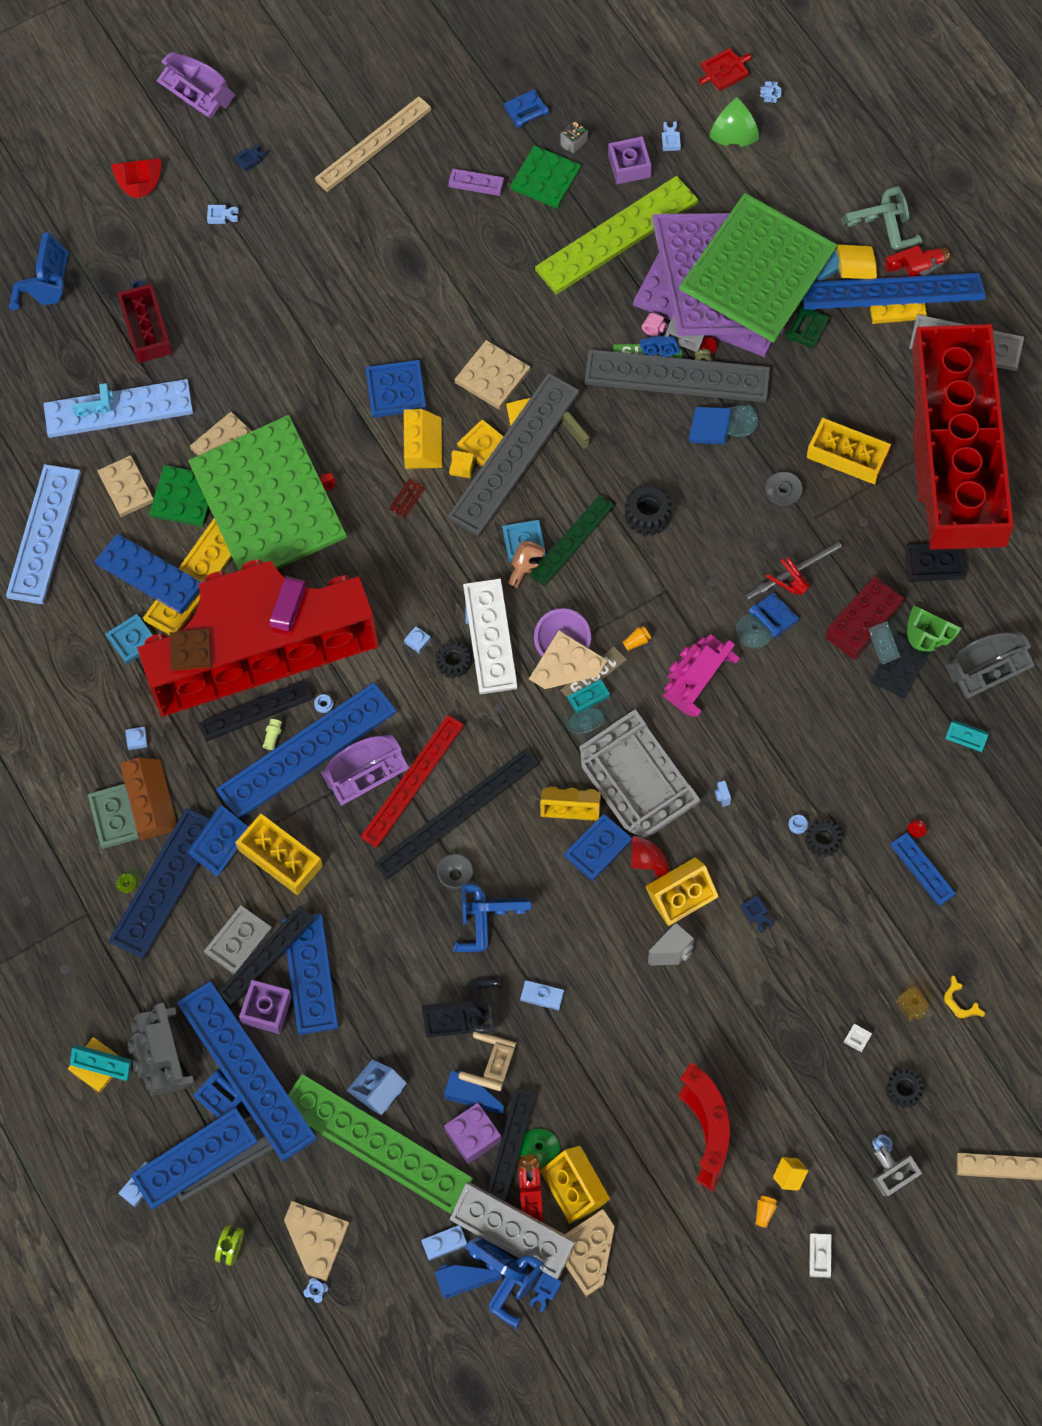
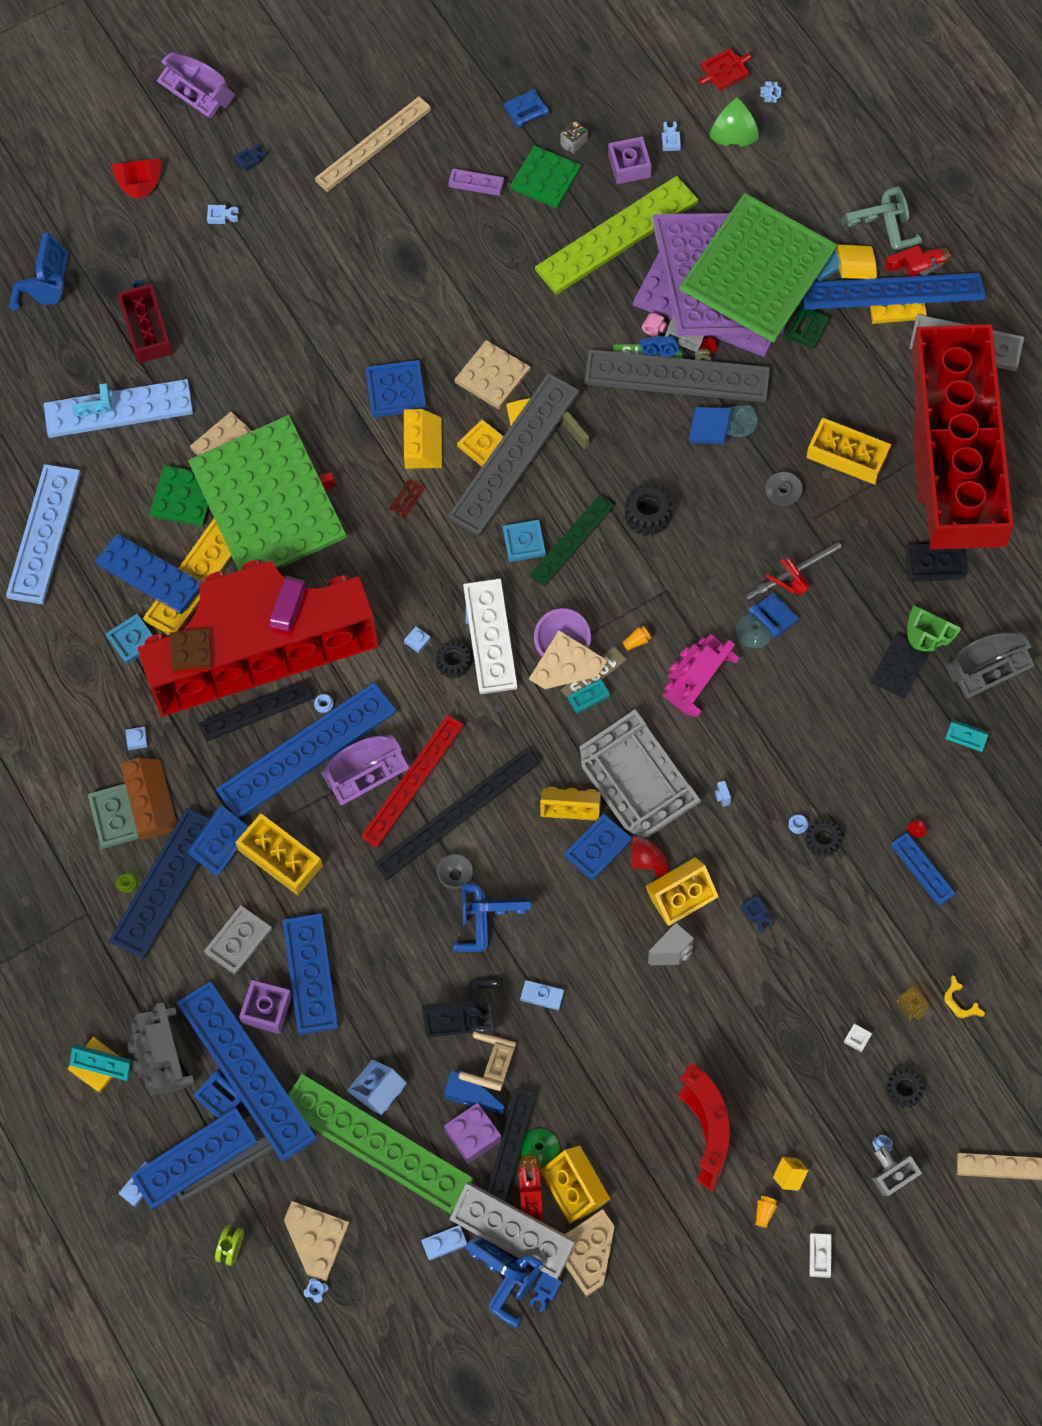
(125, 486): tan plate -> none
(266, 955): black plate -> none
(273, 731): yellowish green pin -> none
(460, 1279): blue slope -> none
(461, 464): yellow panel -> none
(521, 563): nougat piece -> none
(585, 721): clear light blue dish -> none
(870, 607): dark red brick -> none
(884, 642): clear light blue plate -> none

